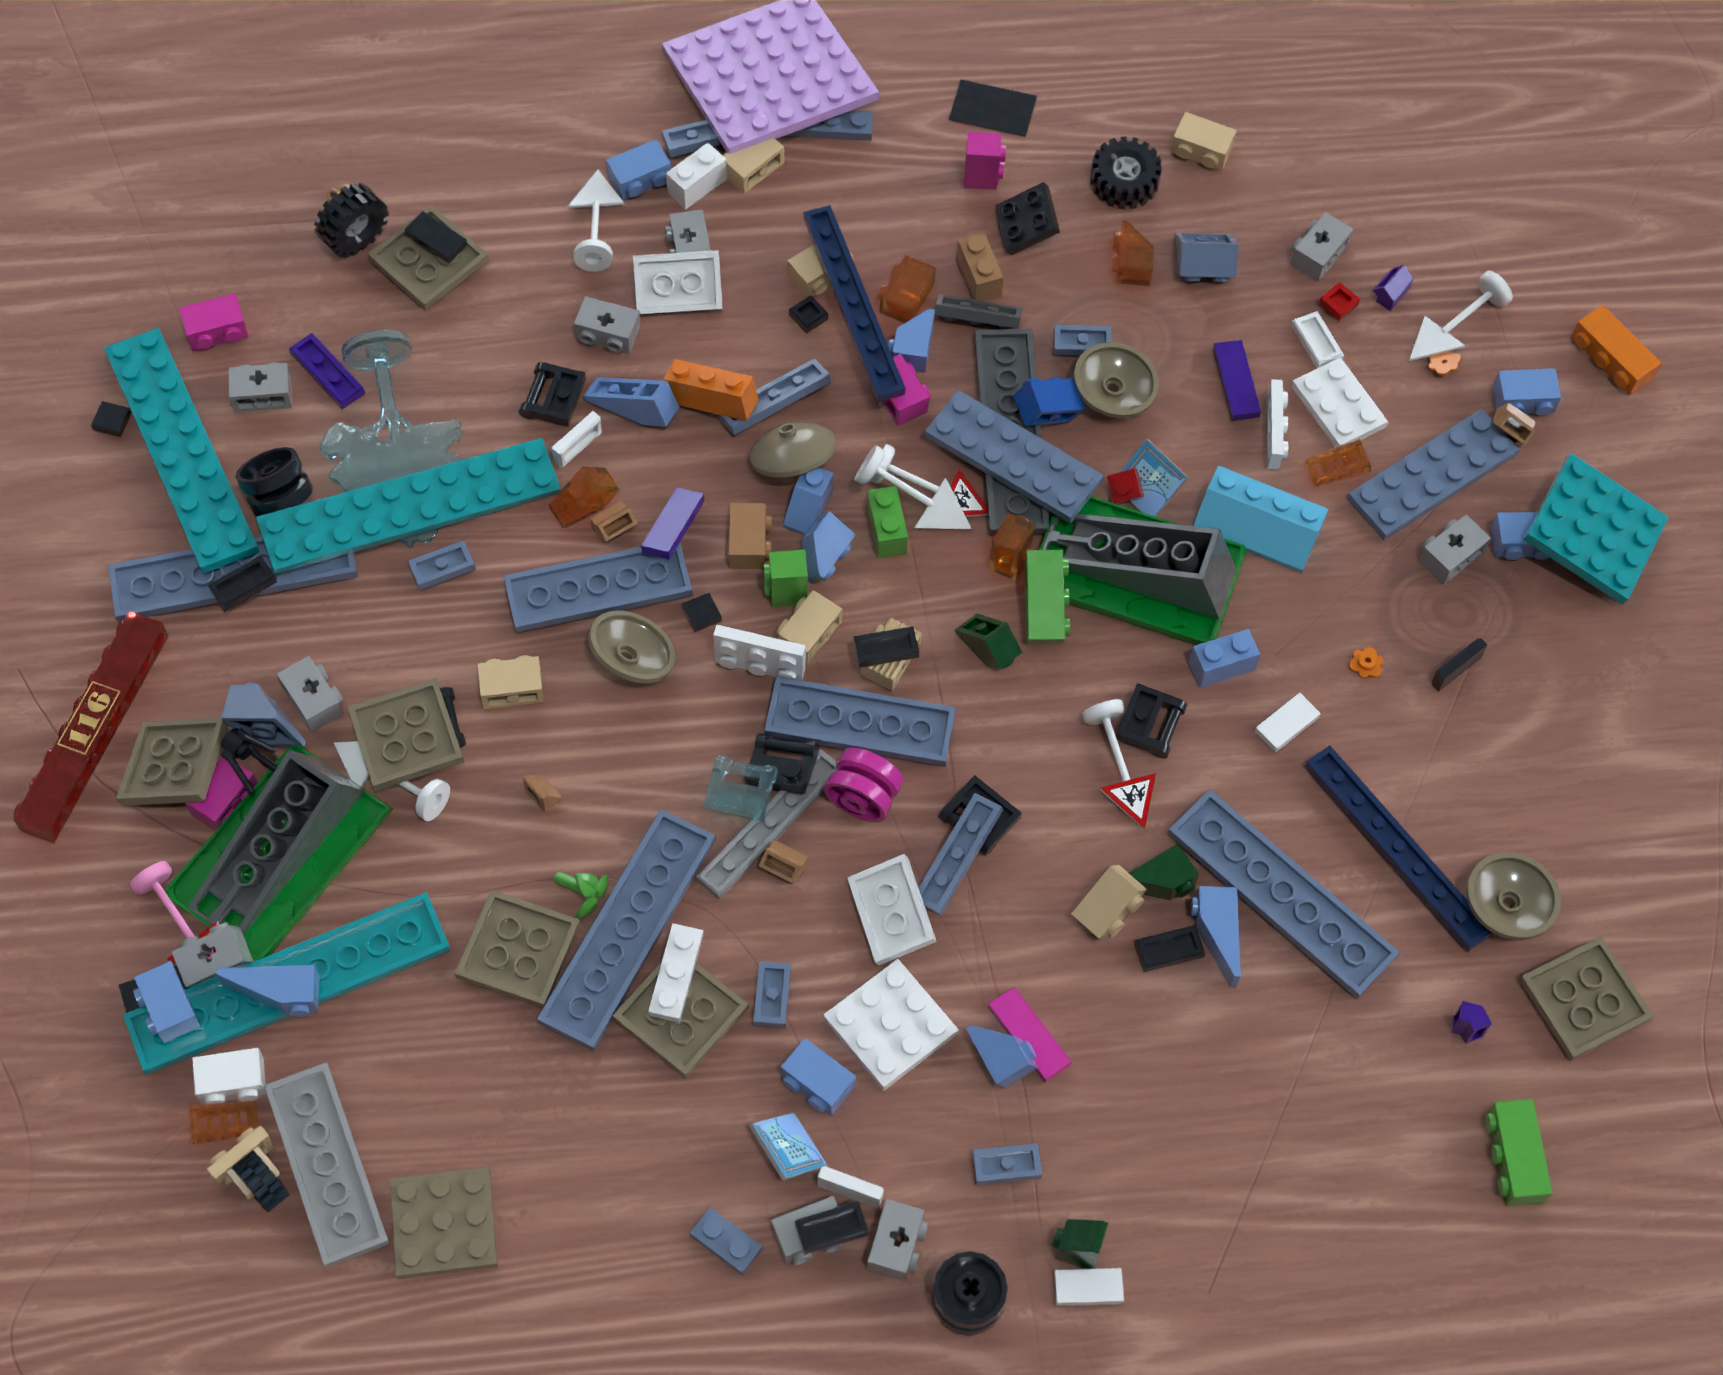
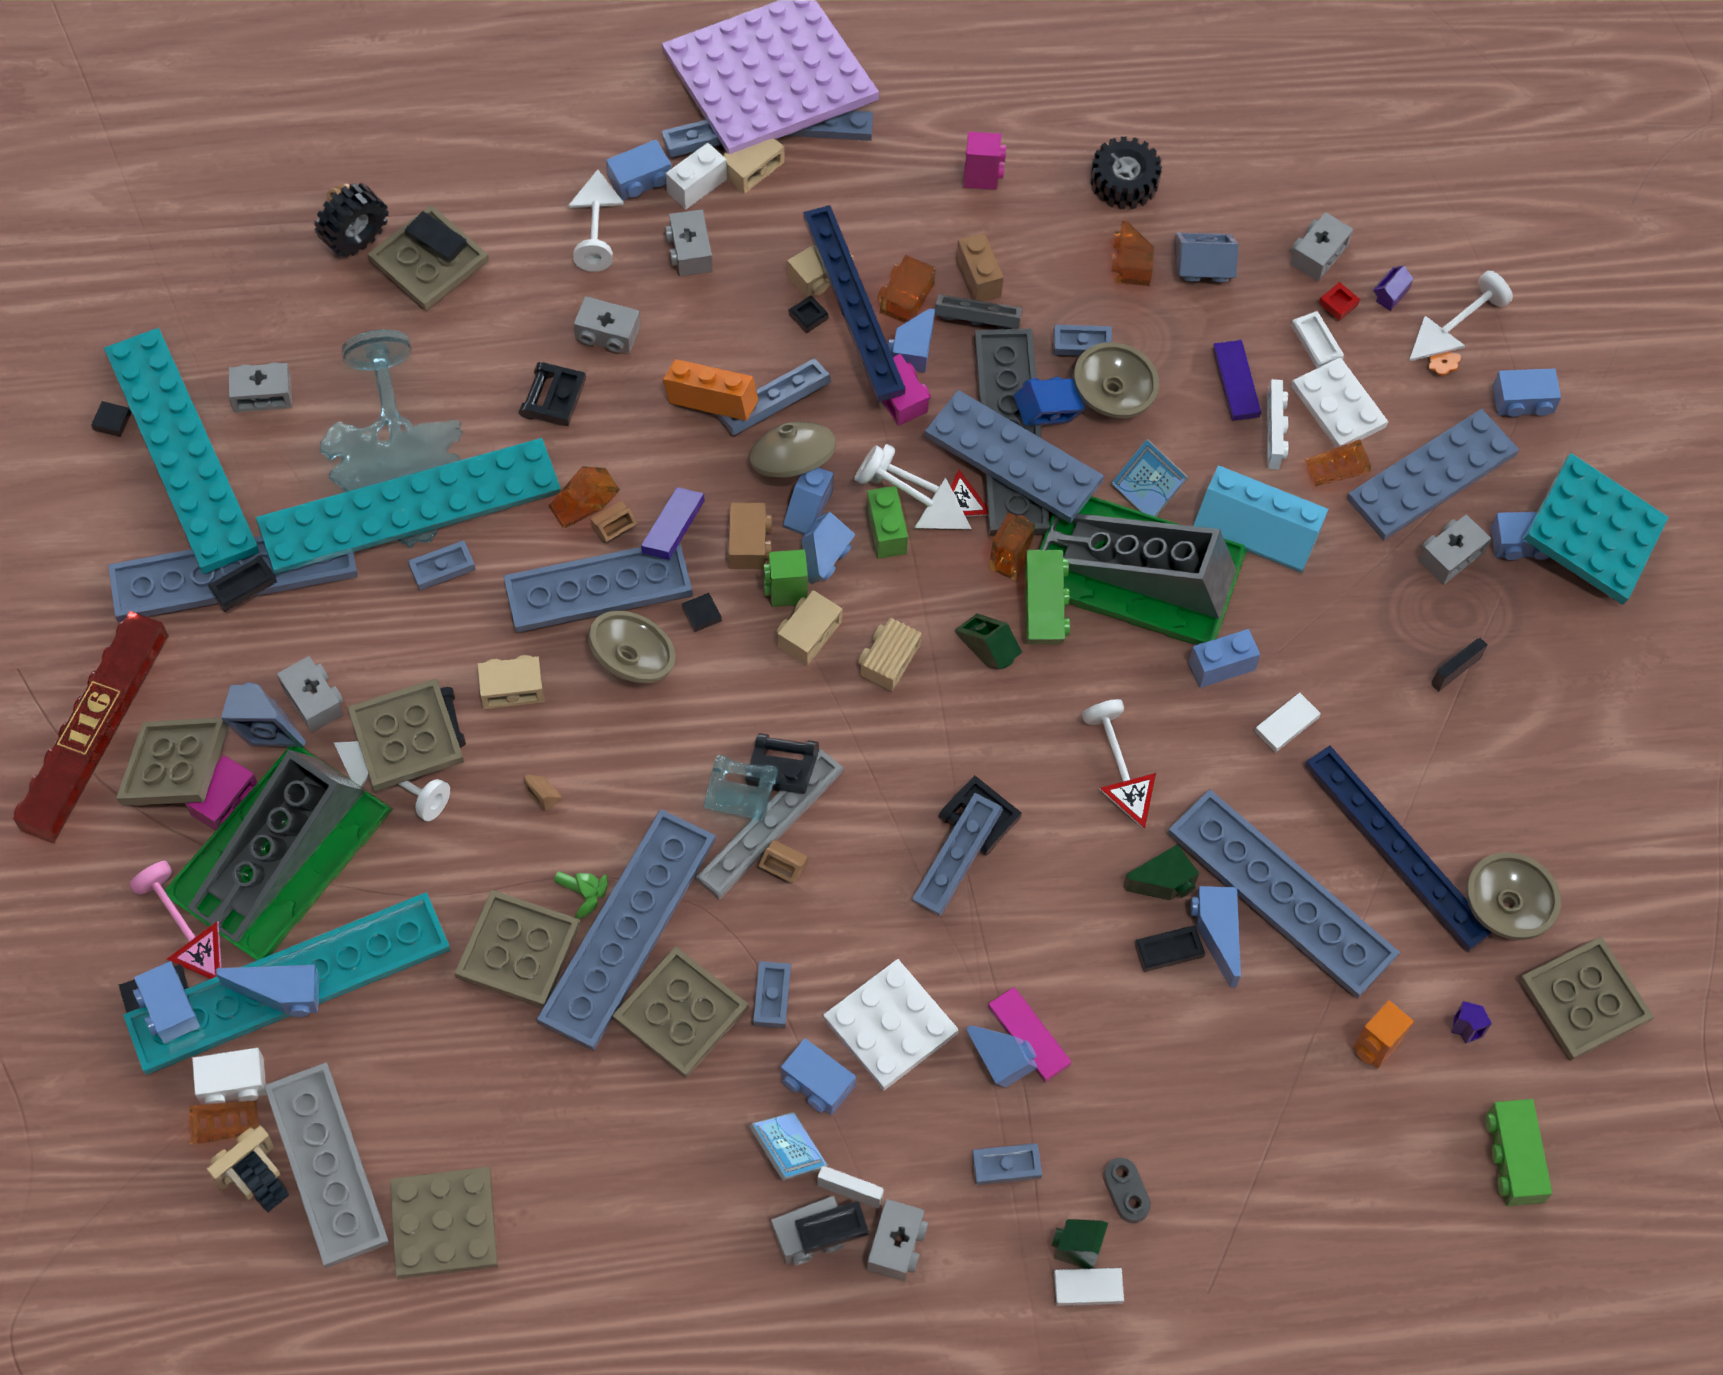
(213, 322): dark pink brick -> none
(230, 953): light grey brick -> none
(238, 745): black plant -> none
(274, 481): black wheel -> none
(327, 371): dark purple tile -> none
(576, 440): white tile -> none
(635, 399): medium blue slope -> none
(676, 973): white plate -> none
(677, 282): white plate -> none
(726, 1241): sand blue plate -> none
(758, 653): white plate -> none
(860, 720): sand blue plate -> none
(864, 784): dark pink wheel -> none
(886, 646): black tile -> none
(891, 909): white plate -> none
(970, 1313): black wheel -> none
(993, 107): black sticker -> none
(1027, 218): black plate -> none
(1110, 902): tan brick -> none
(1125, 486): red plate -> none
(1125, 1189): none -> dark grey plate
(1141, 716): black plate -> none
(1203, 141): tan brick -> none
(1365, 669): orange plant -> none
(1382, 1034): none -> orange brick
(1514, 422): medium nougat piece -> none
(1616, 350): orange brick -> none

